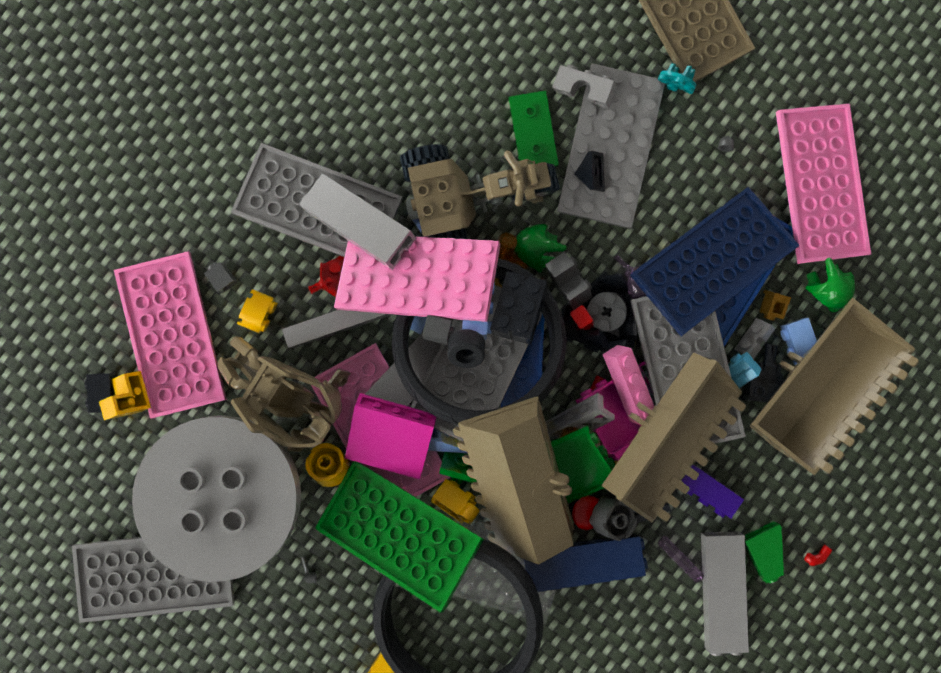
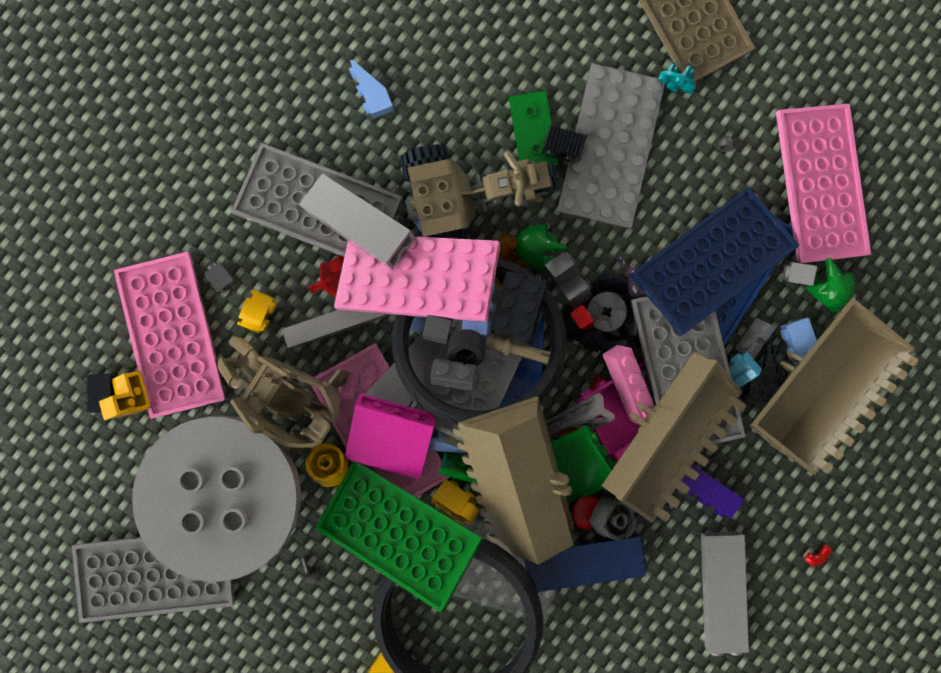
(375, 94): none -> light blue slope
(452, 374): none -> dark grey brick
(507, 346): none -> dark tan pin
(564, 144): none -> black brick
(570, 79): light grey arch -> none
(592, 171): black slope -> none
(680, 559): clear purple axle -> none
(766, 551): green slope -> none
(774, 305): pearl gold brick -> none
(799, 273): none -> light grey brick

